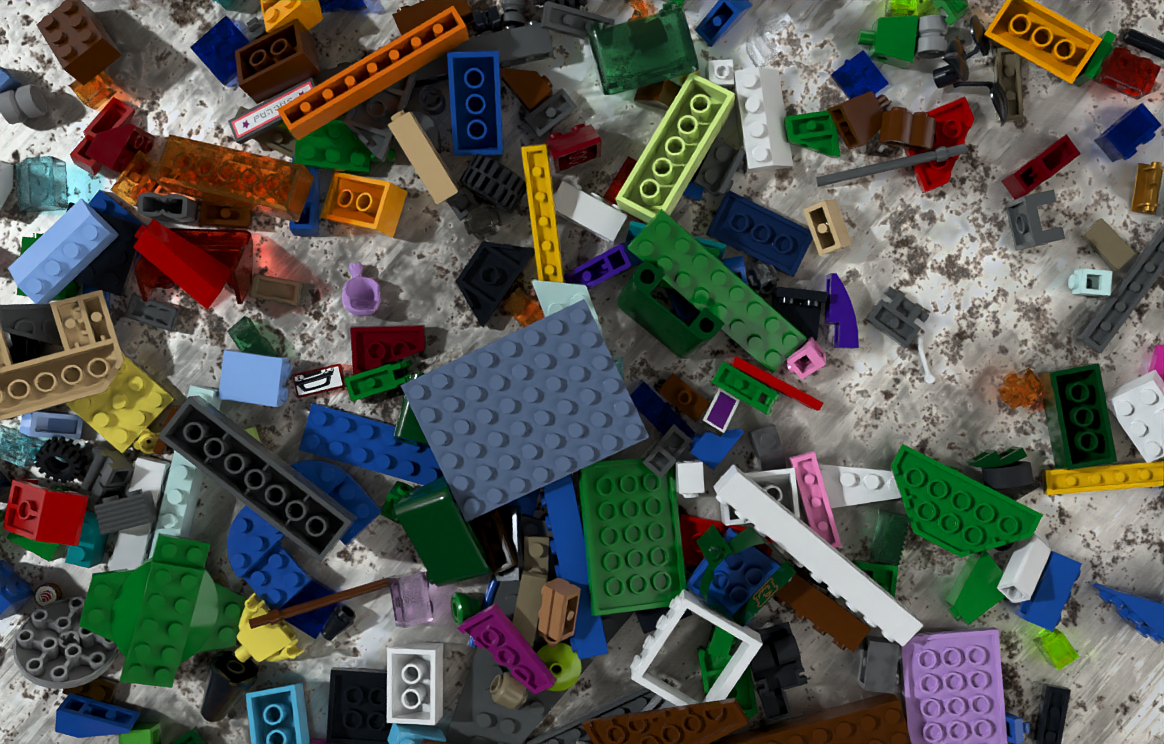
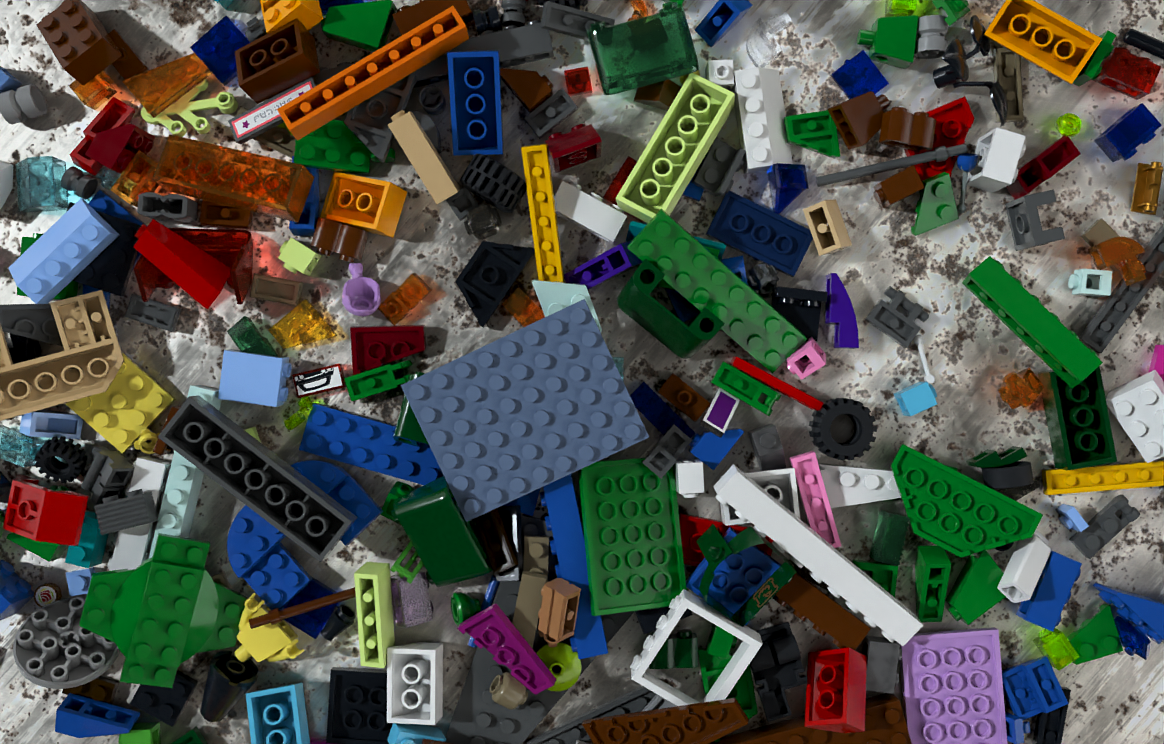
(76, 181): none -> dark grey wheel
(79, 581): none -> light blue plate
(108, 178): none -> clear light blue plate
(129, 63): none -> reddish brown plate
(165, 702): none -> black plate
(167, 83): none -> clear orange wing
(185, 107): none -> yellowish green plant
(298, 257): none -> yellowish green brick
(301, 327): none -> clear yellow wing
(301, 415): none -> clear neon green arm
(340, 239): none -> reddish brown brick
(360, 24): none -> green slope
(374, 613): none -> yellowish green brick
(403, 571): none -> bright green tile
(404, 299): none -> clear orange slope
(578, 81): none -> clear red tile
(678, 651): none -> dark green brick
(785, 184): none -> clear blue slope
(836, 691): none -> red slope
(862, 429): none -> black tyre
(898, 187): none -> reddish brown slope
(916, 398): none -> medium azure brick
(931, 582): none -> green slope
(935, 204): none -> green wing
(966, 163): none -> hinge
(997, 160): none -> white brick
(1032, 322): none -> green brick
(1032, 688): none -> blue slope
(1068, 124): none -> clear neon green plate
(1071, 518): none -> light blue plate
(1096, 637): none -> green wing
(1104, 526): none -> dark grey plate
(1120, 252): none -> clear orange brick
(1132, 638): none -> clear blue piece

